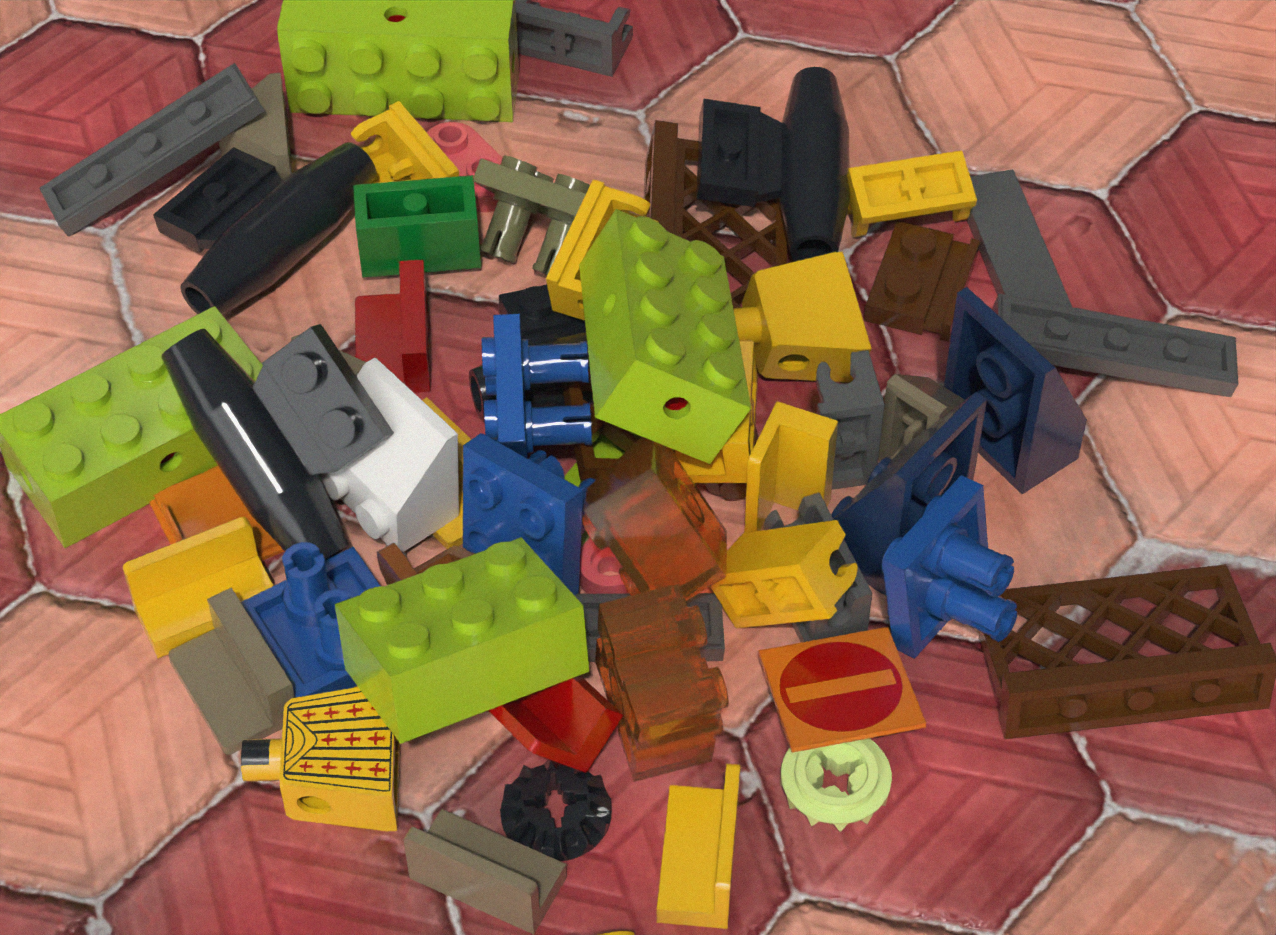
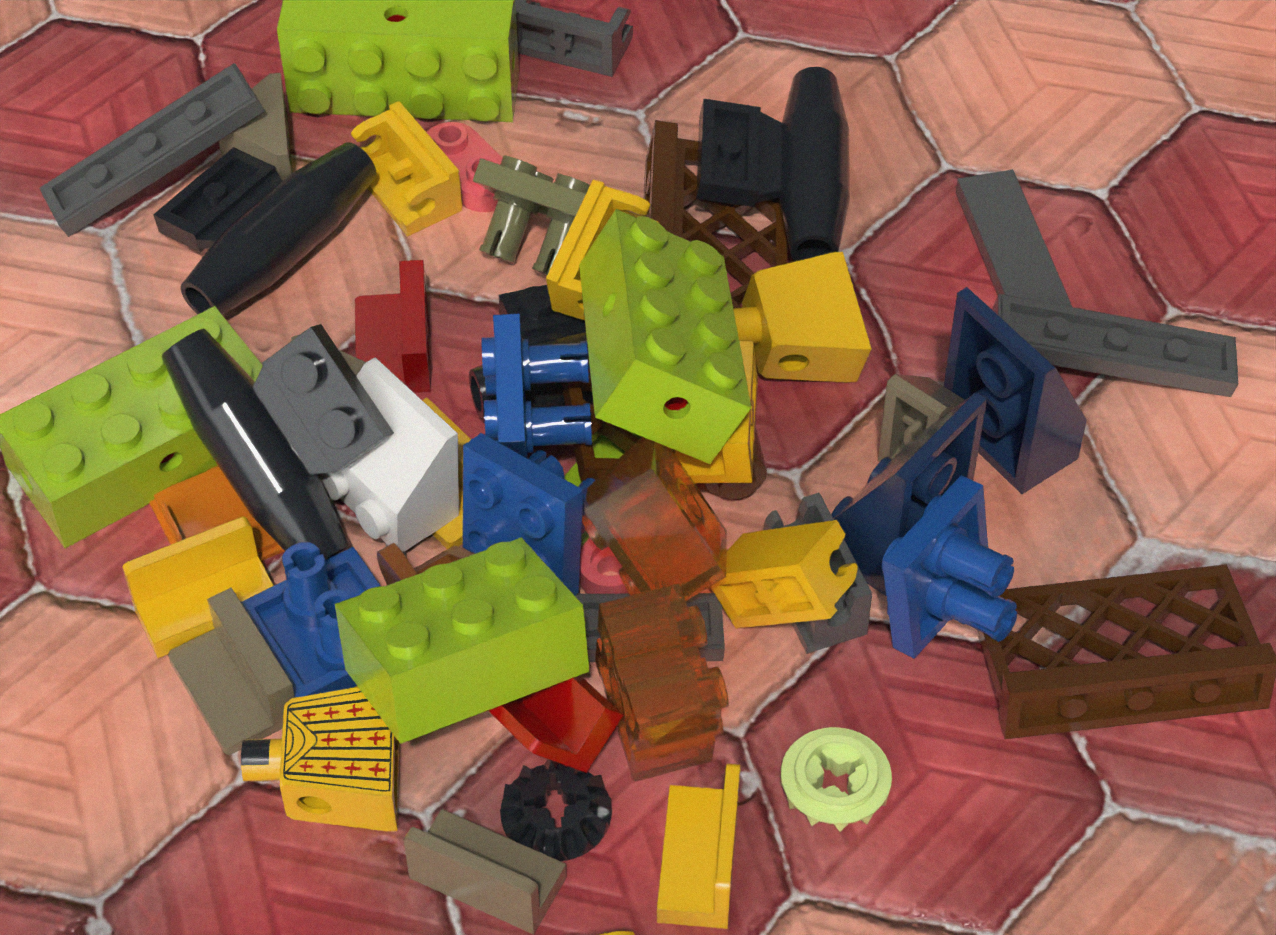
(417, 222): green brick -> none
(789, 462): yellow panel -> none
(841, 689): piece -> none
(859, 415): dark grey hinge -> none
(910, 189): yellow hinge -> none
(920, 280): reddish brown plate -> none

